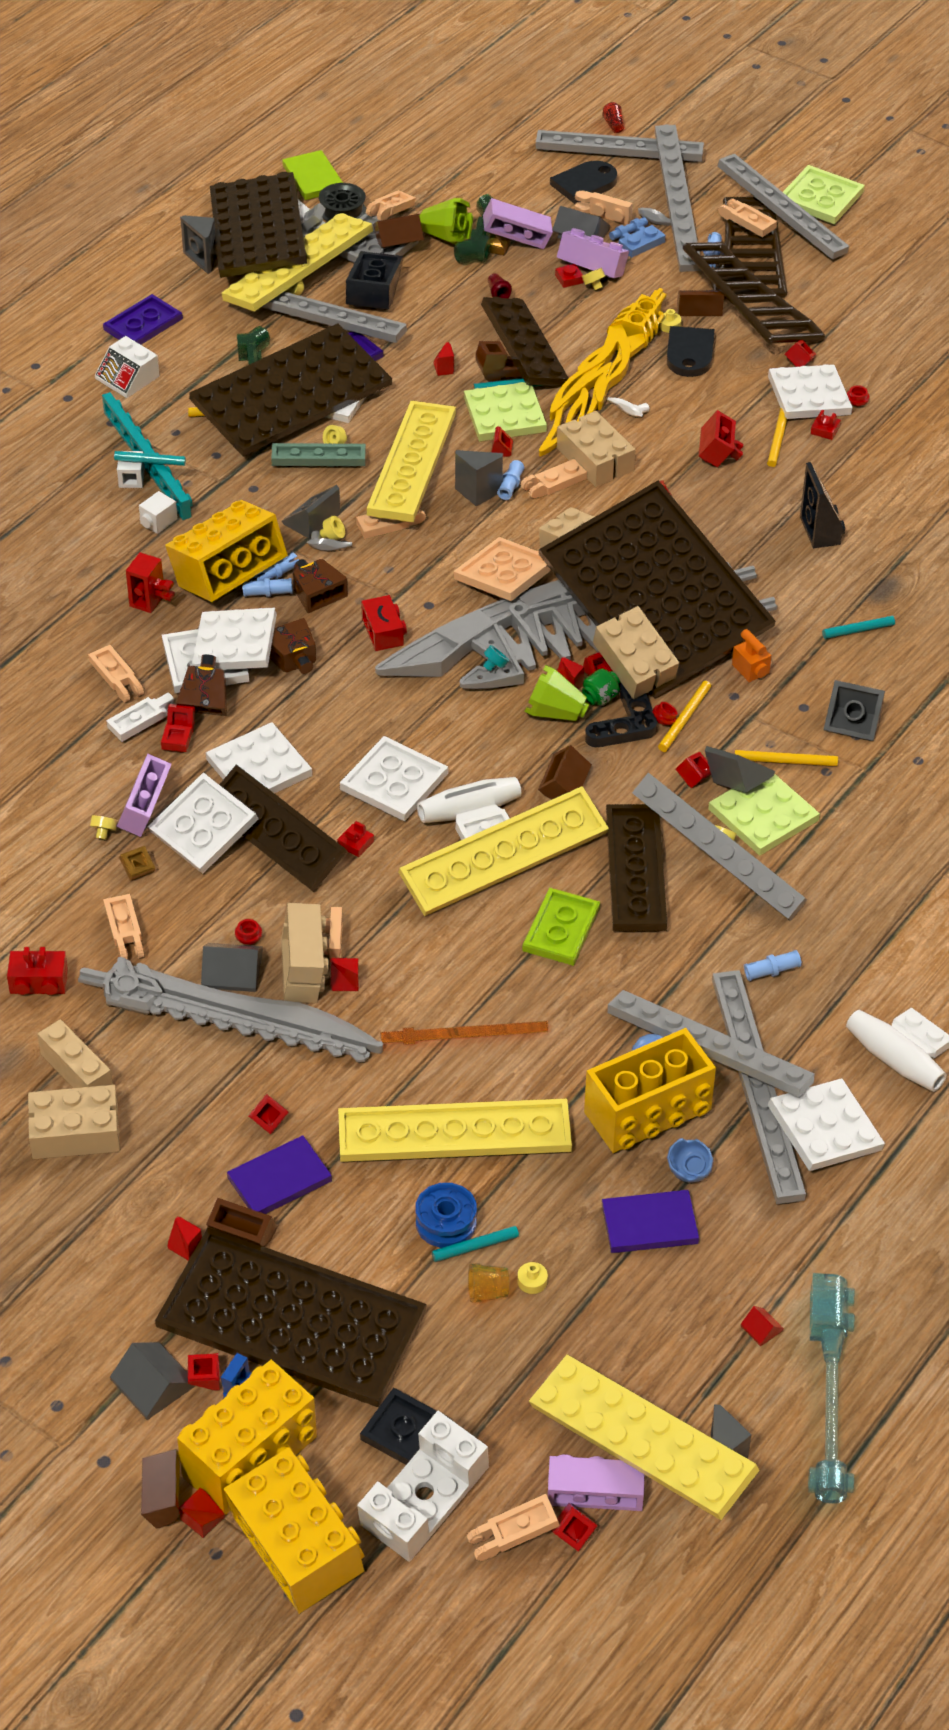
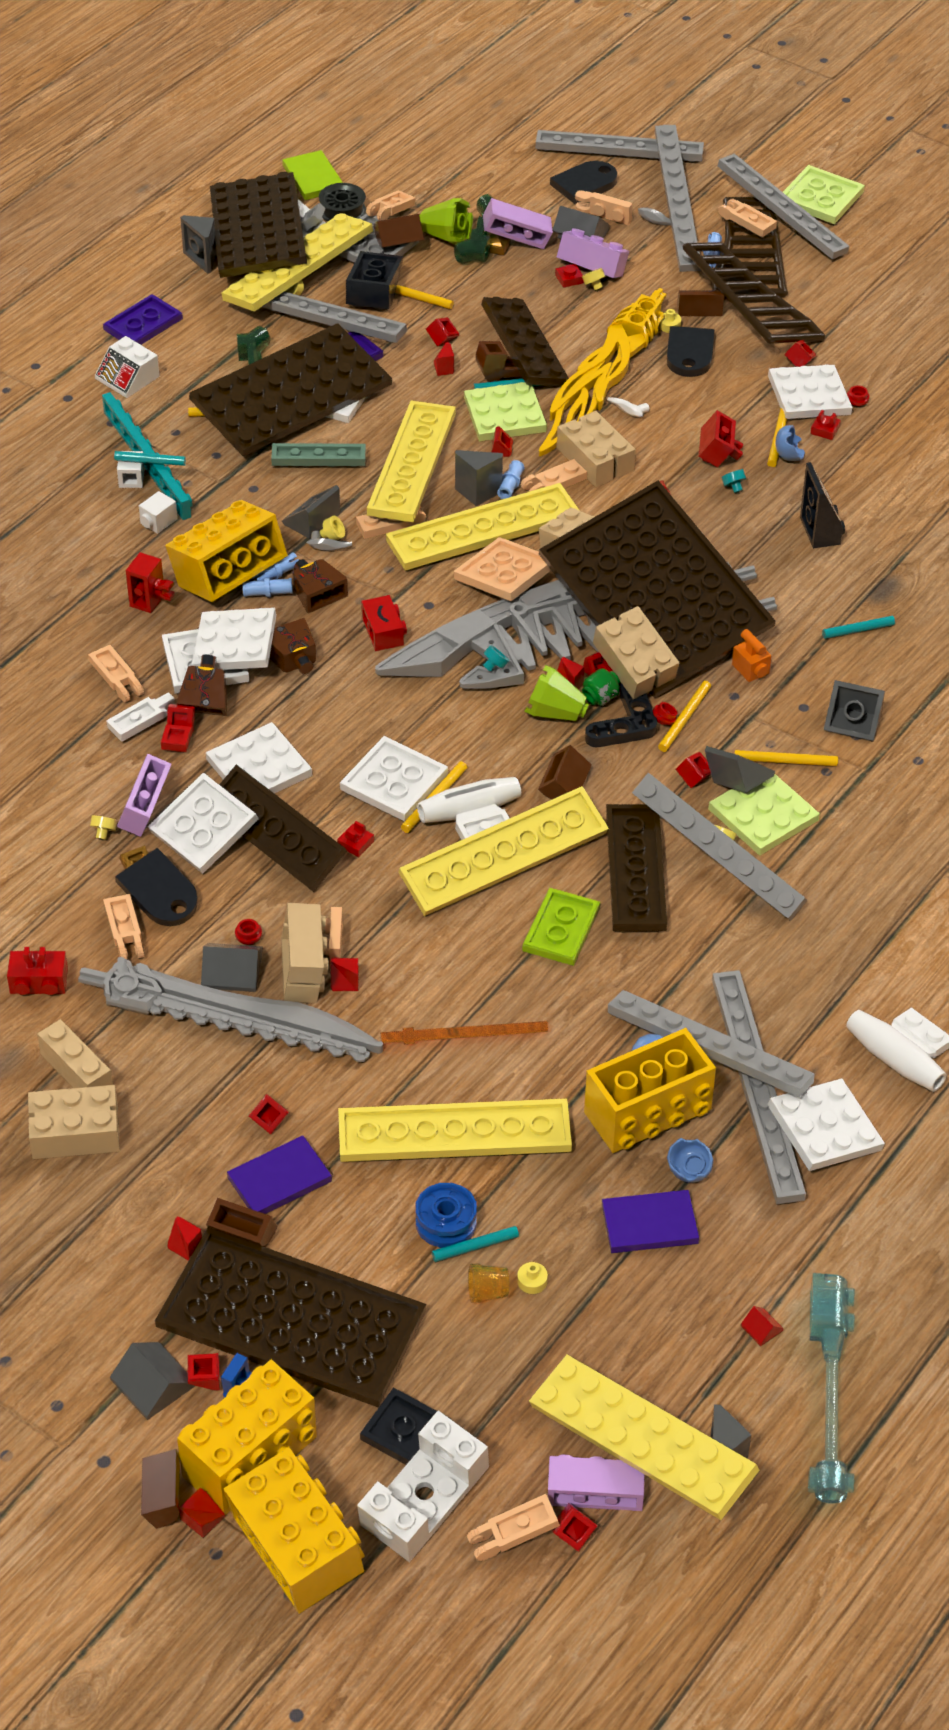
(158, 887): none -> black tile
(334, 435): light yellow tile -> none
(425, 297): none -> yellow bar
(442, 331): none -> red slope
(445, 784): none -> yellow bar
(478, 526): none -> light yellow plate
(499, 287): dark red cone -> none
(614, 117): clear red cone -> none
(641, 239): medium blue plate -> none
(733, 479): none -> teal tile
(772, 965): light blue pin -> none
(787, 444): none -> medium blue hair

